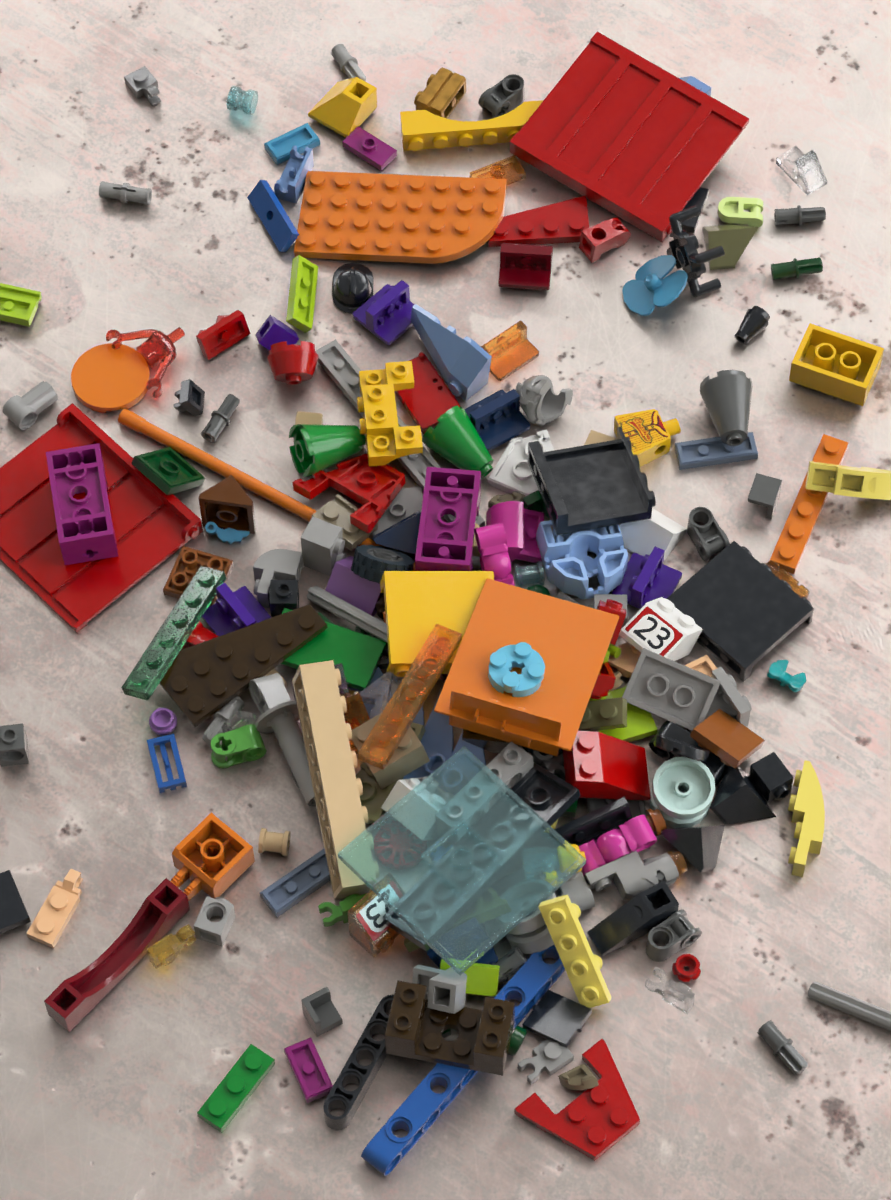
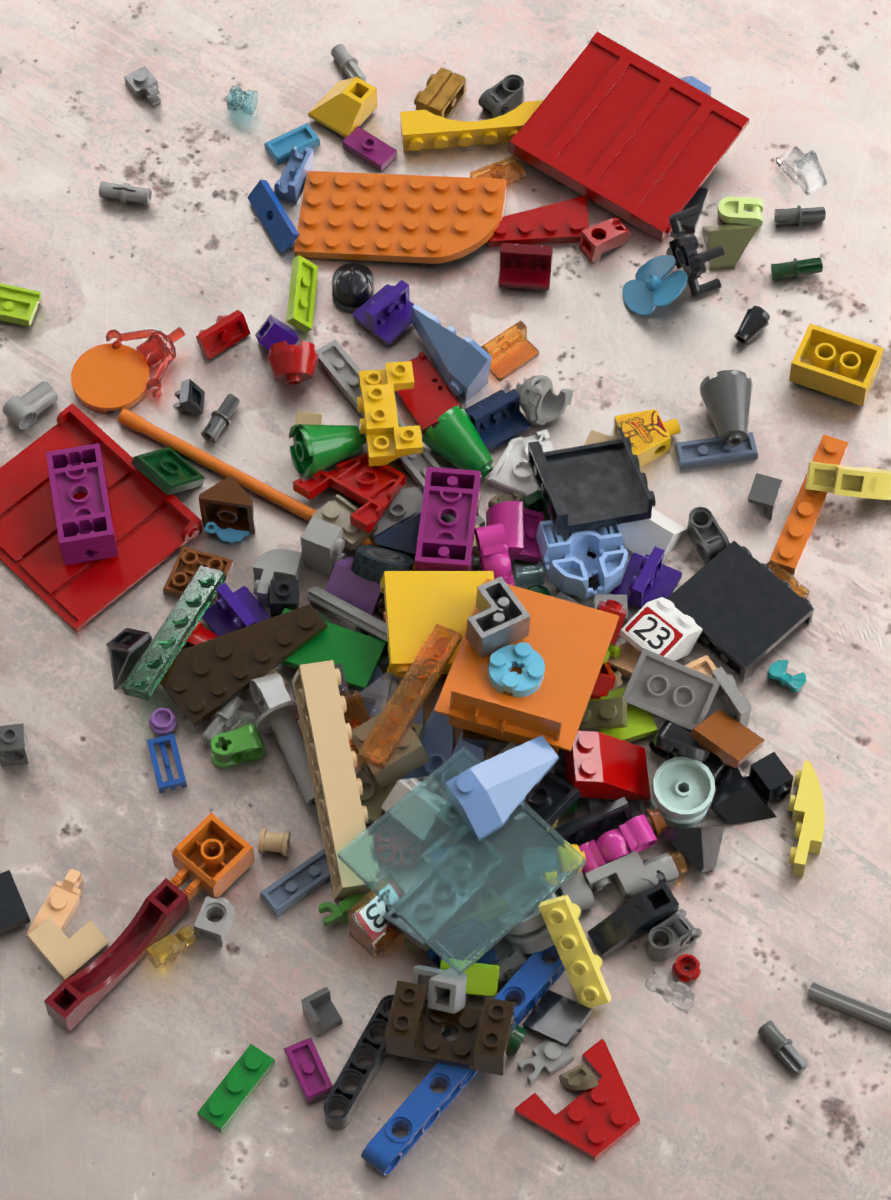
(67, 953): none -> tan tile
(125, 652): none -> black slope
(494, 788): none -> wedge
(500, 618): none -> flat silver brick

